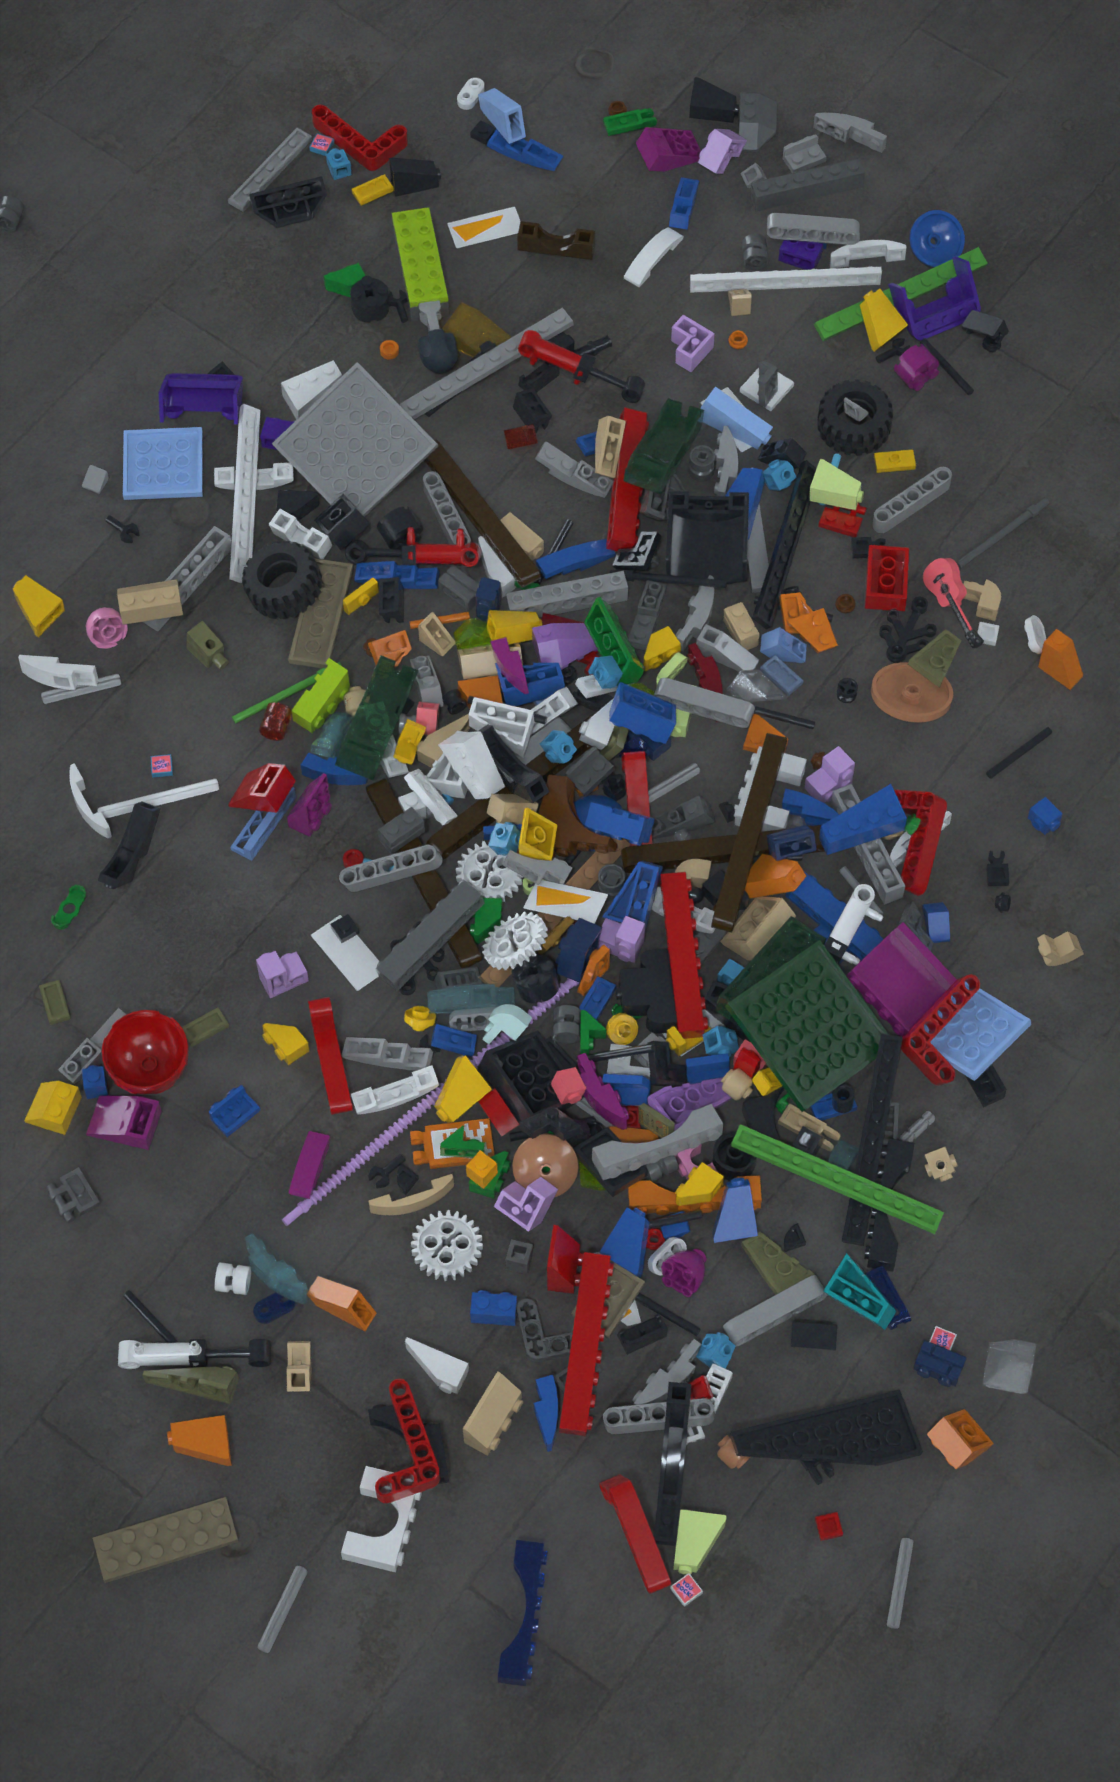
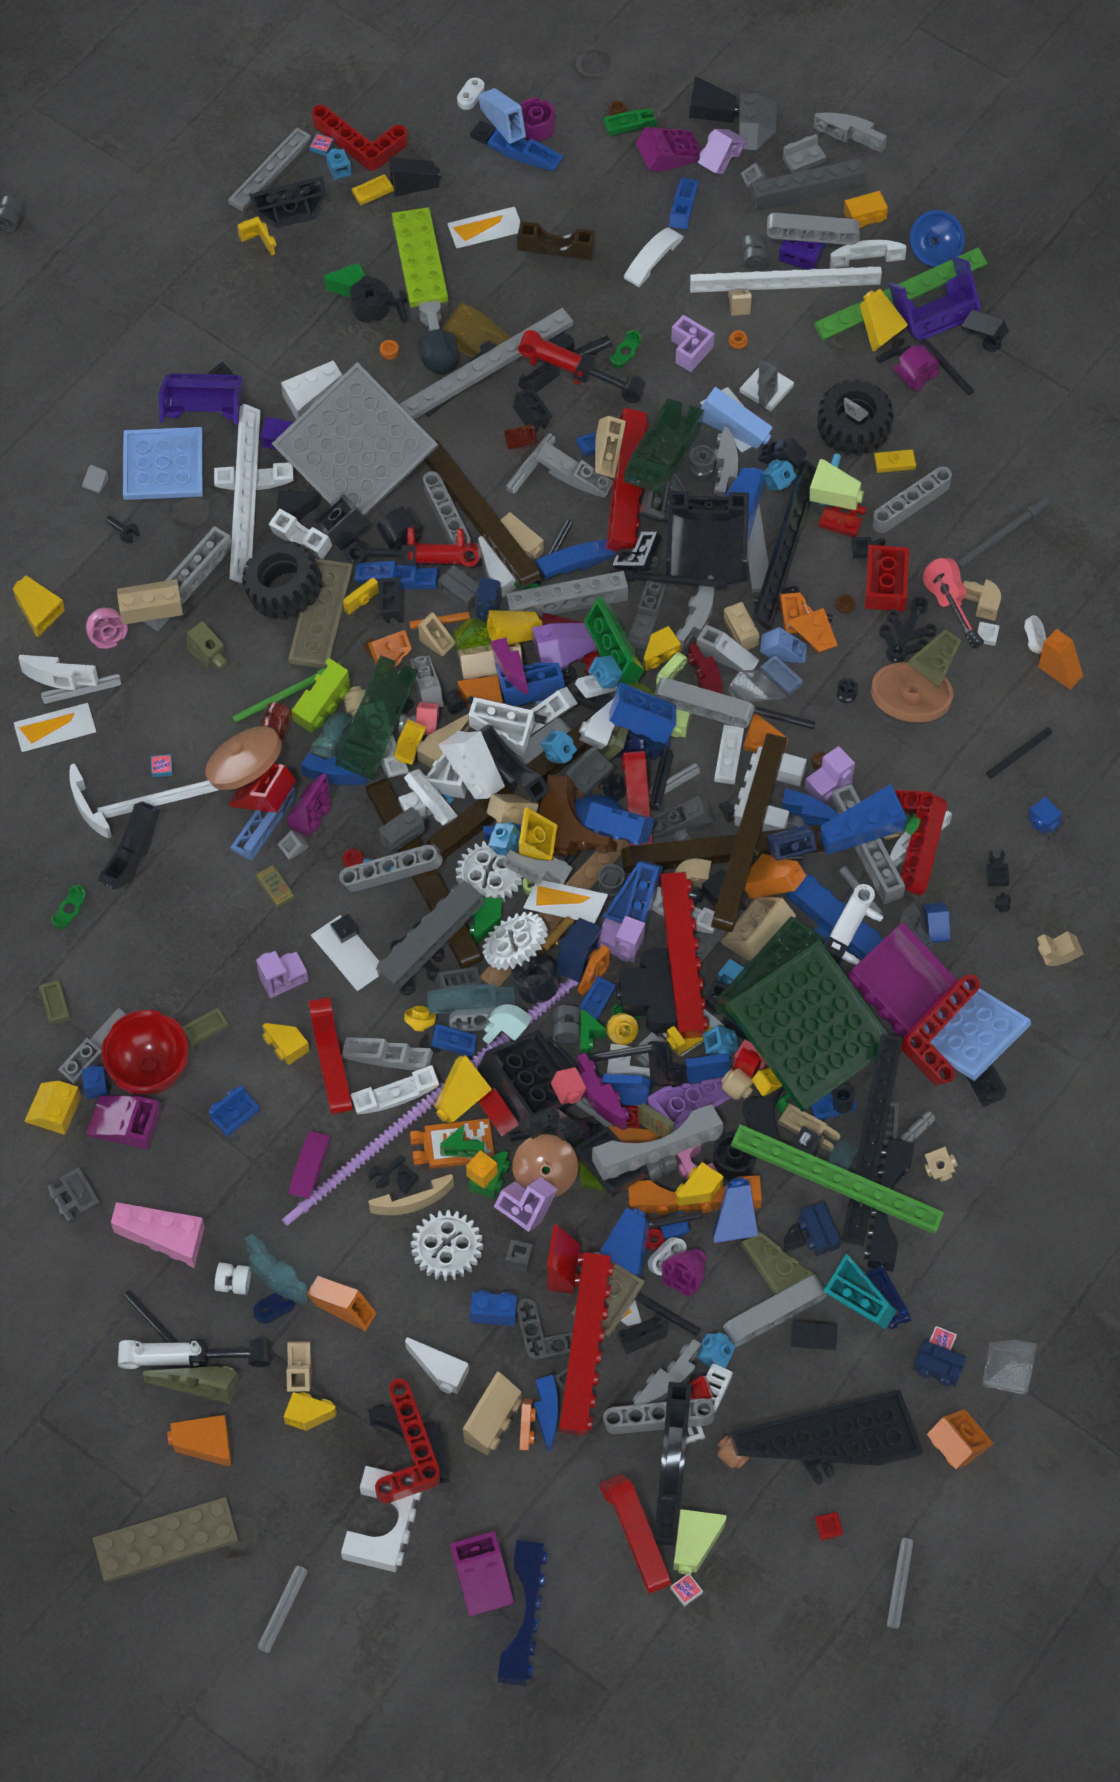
(54, 727): none -> white sticker
(160, 1230): none -> bright pink wedge
(243, 758): none -> nougat dish
(253, 228): none -> yellow bracket
(275, 886): none -> olive tile
(293, 844): none -> light grey slope
(308, 1412): none -> yellow slope
(481, 1573): none -> magenta slope
(527, 1415): none -> orange wing
(528, 466): none -> light grey axle
(538, 119): none -> magenta brick
(632, 342): none -> green piece
(661, 779): none -> black axle
(729, 754): none -> white plate
(819, 1229): none -> dark blue brick
(866, 208): none -> light orange piece

